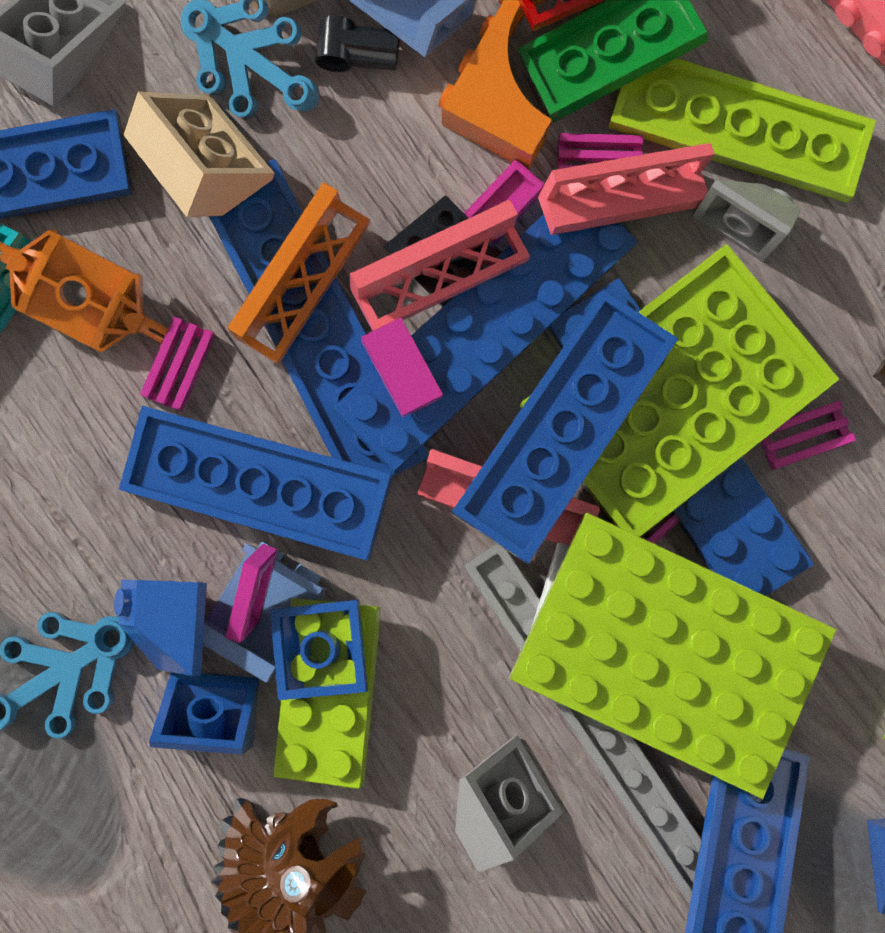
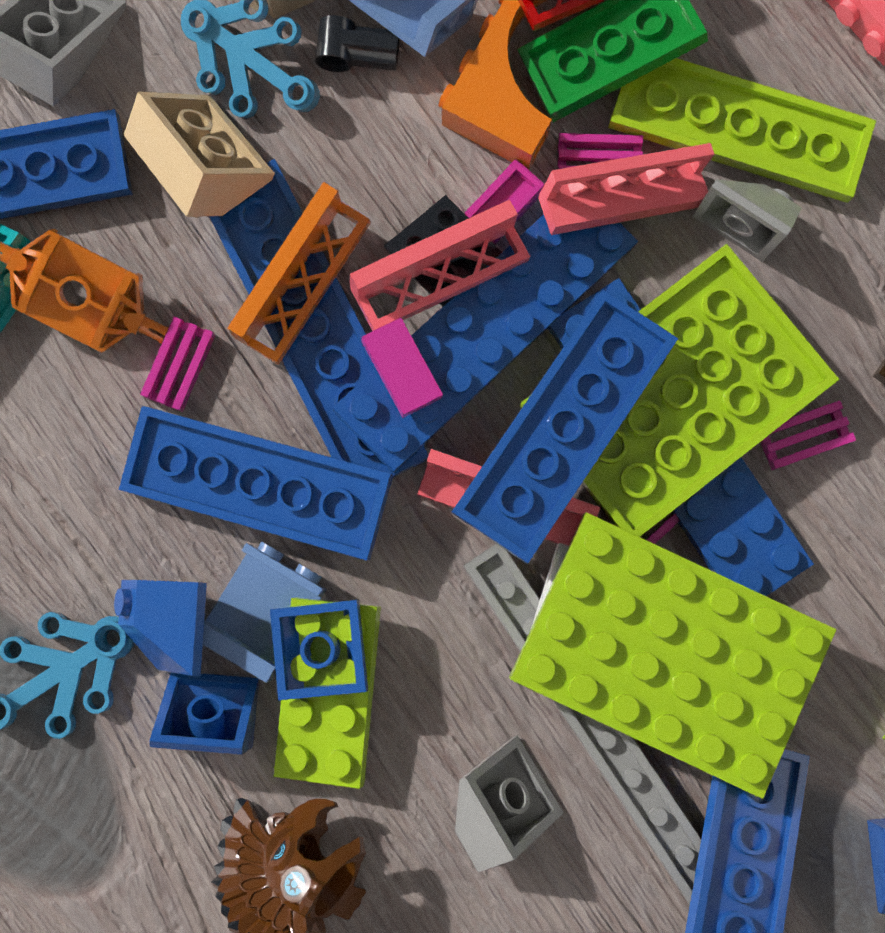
(251, 593): dark pink tile -> none

